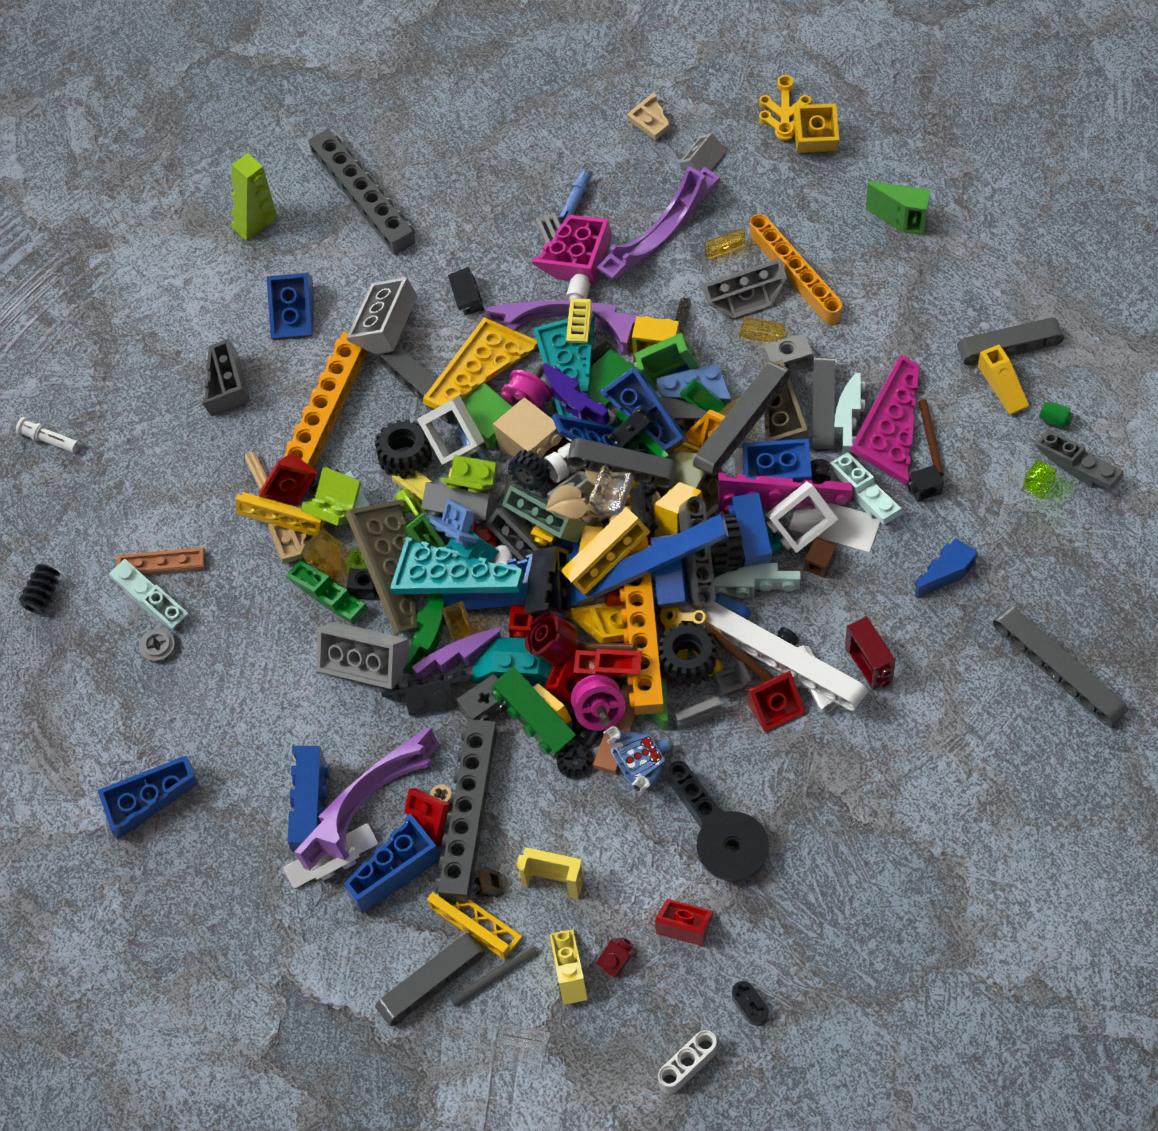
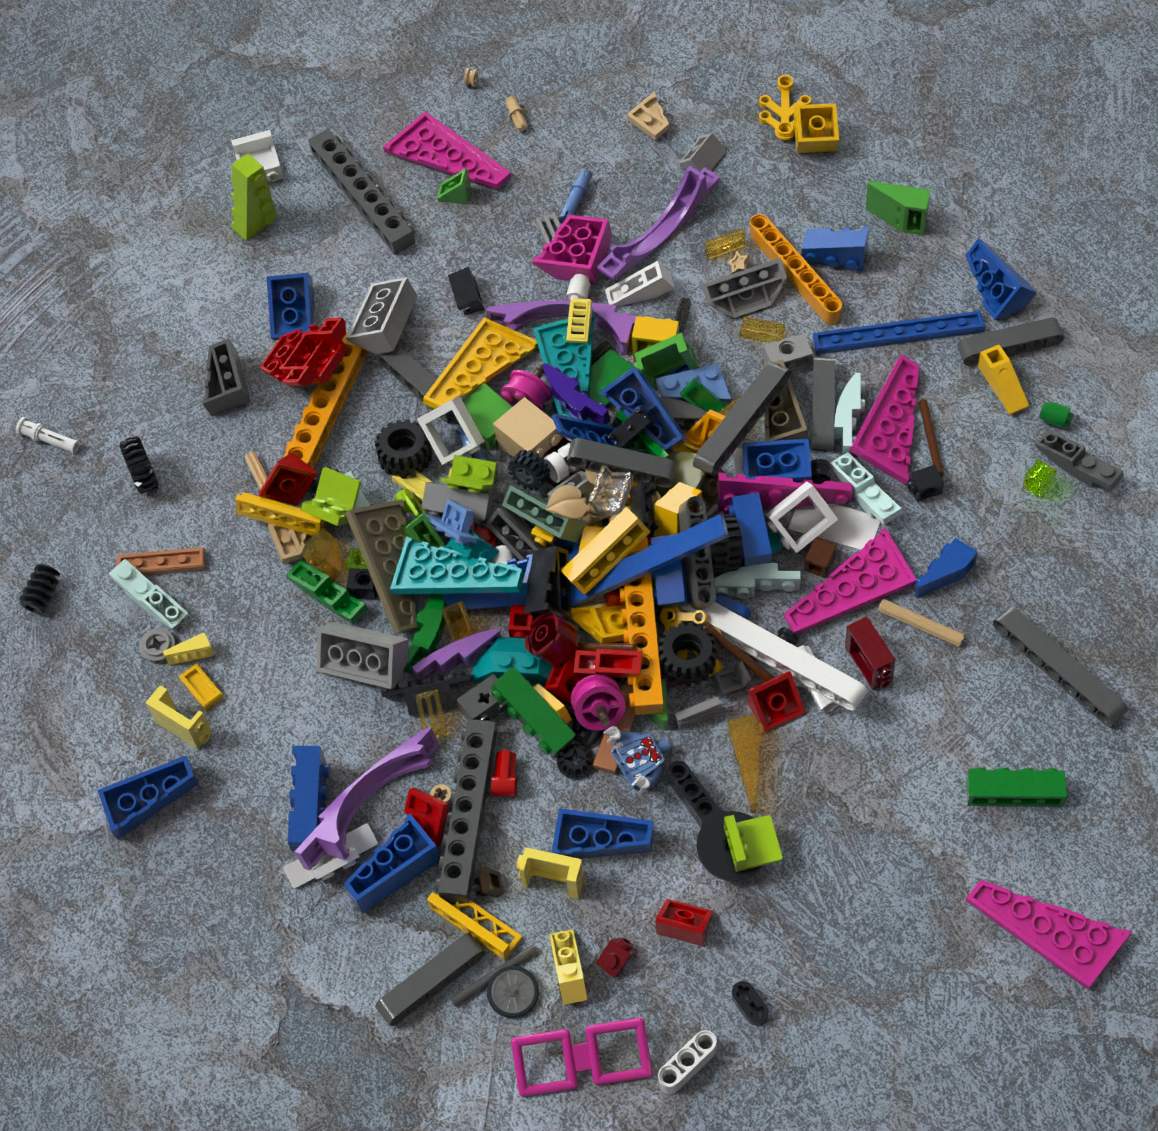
(139, 465): none -> black gear
(164, 713): none -> light yellow panel
(189, 650): none -> light yellow slope
(201, 687): none -> yellow tile
(262, 149): none -> white panel
(307, 356): none -> red wedge
(421, 712): none -> clear yellow tile
(438, 147): none -> dark pink wing
(456, 188): none -> bright green slope
(471, 77): none -> tan bush
(504, 782): none -> red piece
(512, 992): none -> flat silver wheel
(516, 113): none -> tan axle
(581, 1057): none -> dark pink bar
(599, 835): none -> blue wedge
(641, 286): none -> white slope
(739, 262): none -> tan piece
(746, 743): none -> clear yellow slope
(752, 842): none -> lime bracket
(836, 248): none -> blue wedge
(861, 580): none -> dark pink wing
(898, 332): none -> blue tile
(921, 622): none -> tan axle
(998, 282): none -> blue wedge
(1016, 787): none -> green brick
(1057, 934): none -> dark pink wing

